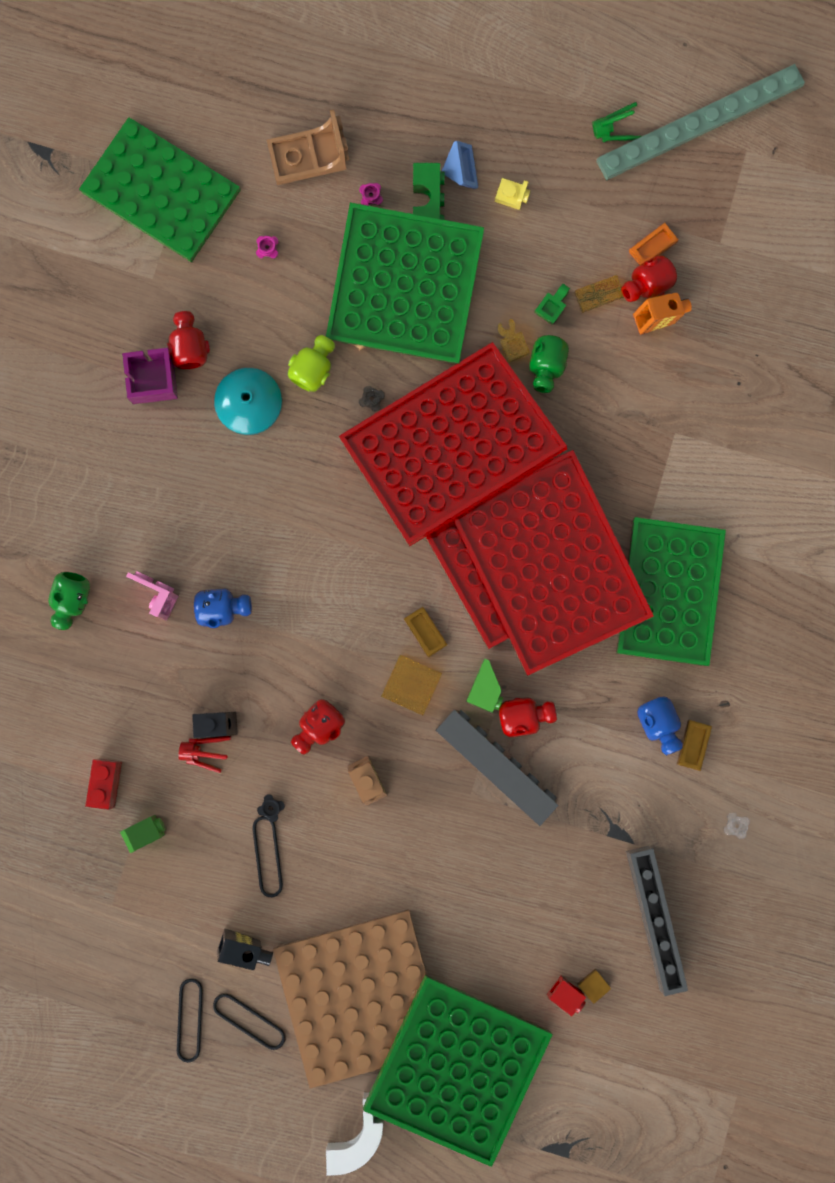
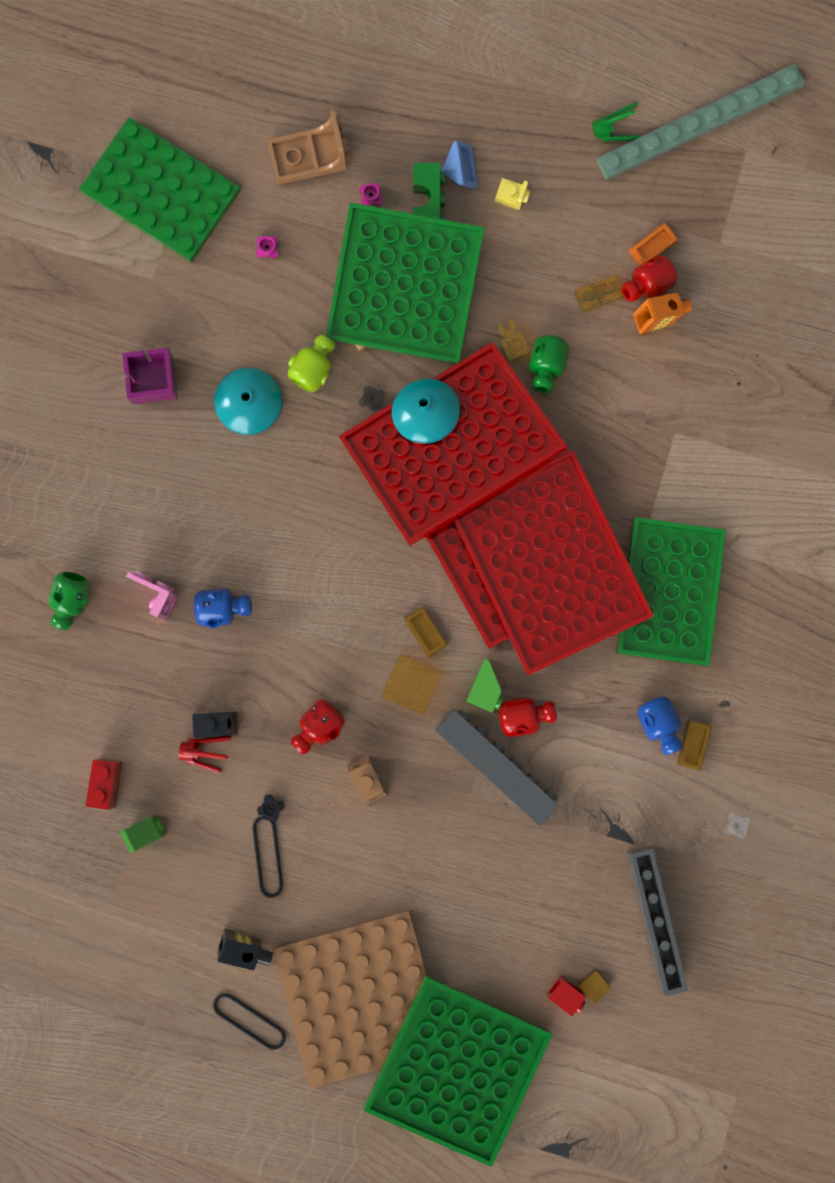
(180, 1017): black piece -> none
(187, 343): red piece -> none
(353, 1154): white arch -> none
(429, 422): none -> teal dish
(552, 306): green plate -> none

